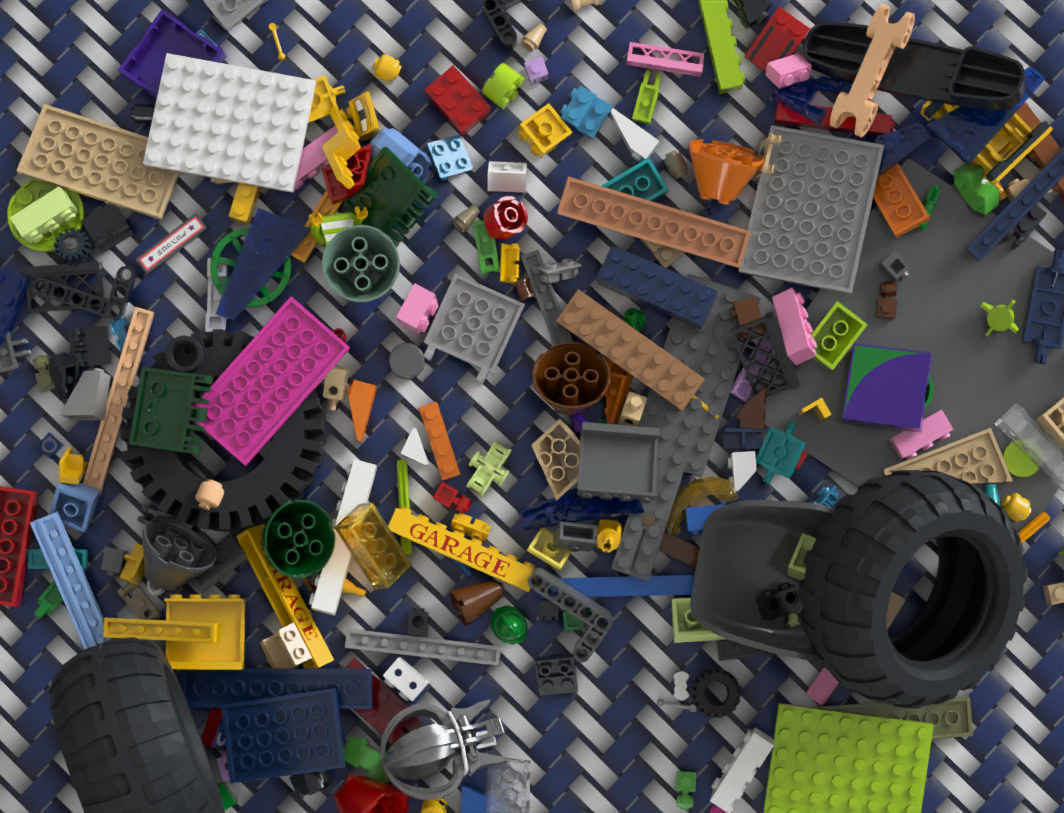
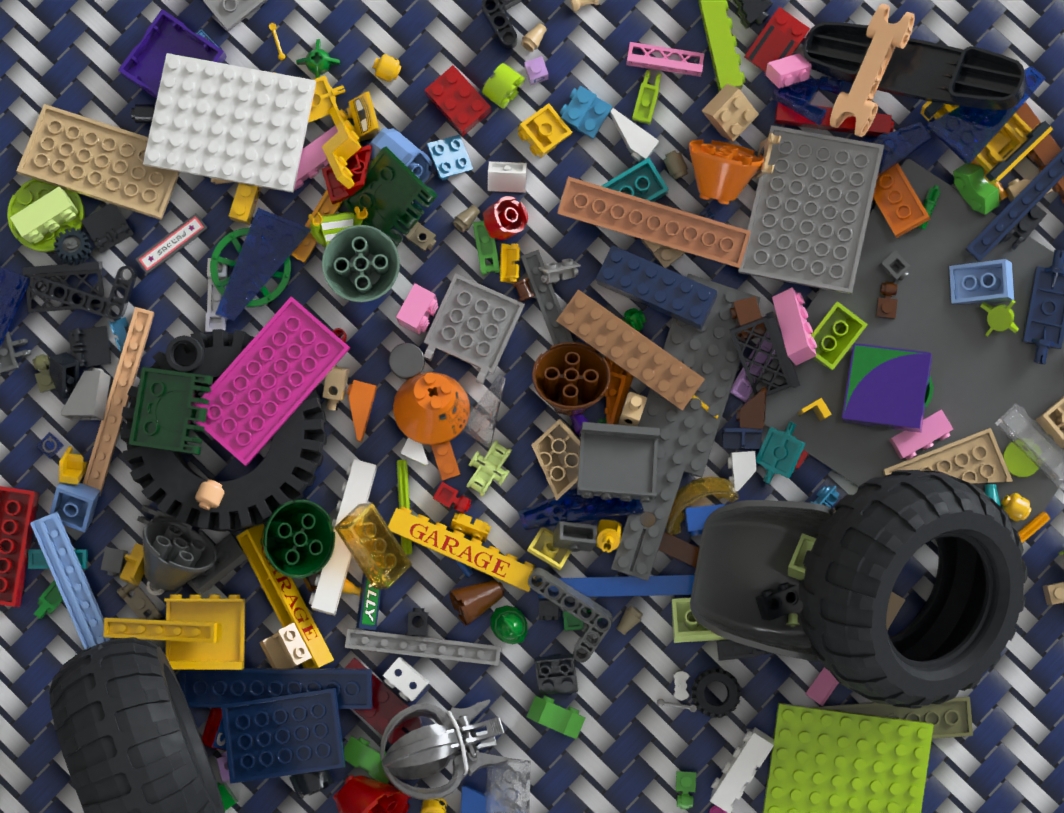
(318, 60): none -> green piece
(368, 606): none -> tile
(424, 245): none -> dark tan brick
(431, 408): none -> orange cone
(484, 415): none -> clear wing
(556, 717): none -> bright green brick
(629, 619): none -> dark tan cone
(730, 112): none -> tan brick
(982, 282): none -> light blue slope

